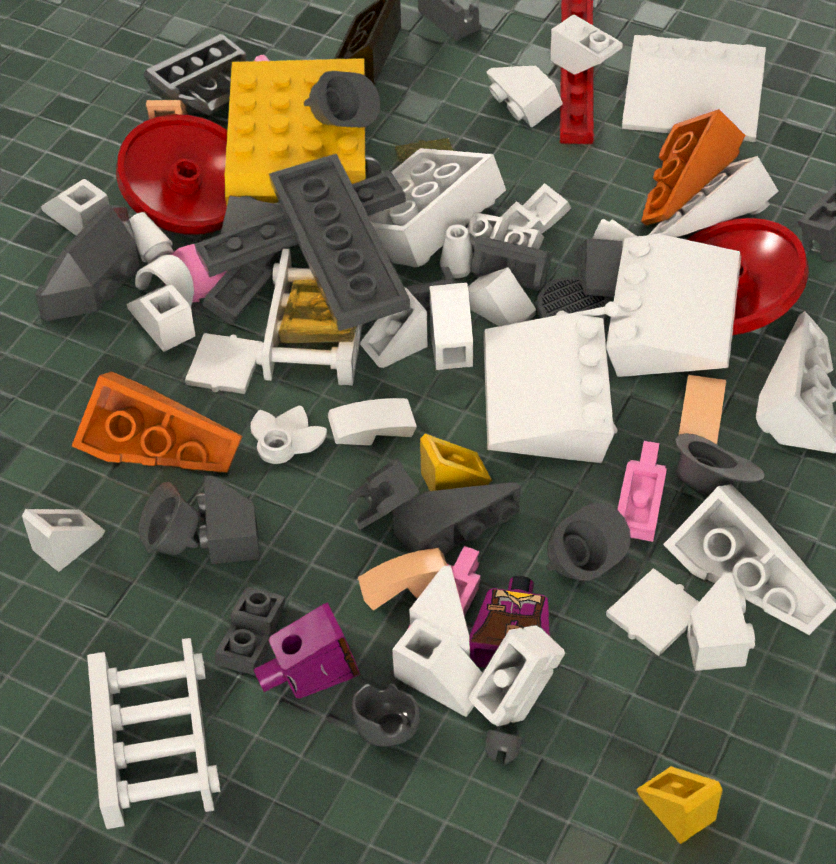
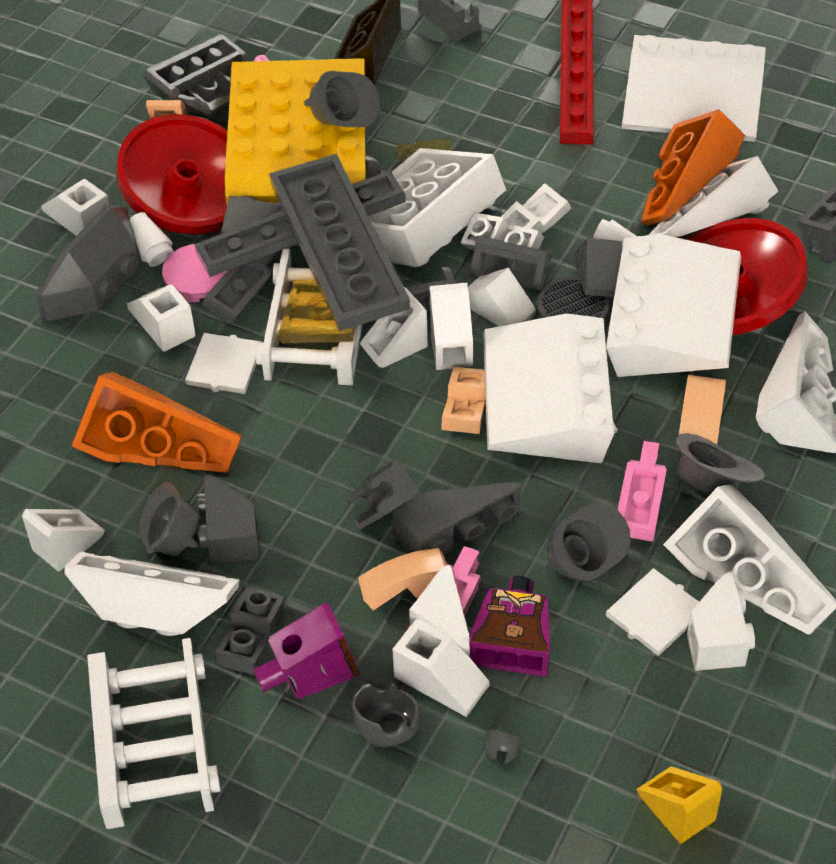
(148, 593): none -> white wedge
(170, 271): white helmet -> none
(285, 435): white plate -> none
(363, 420): white slope -> none
(450, 465): yellow slope -> none
(457, 251): white cone -> none
(465, 401): none -> light nougat slope
(516, 675): white brick -> none
(526, 91): white slope -> none
(580, 45): white slope -> none
(610, 309): white hinge -> none

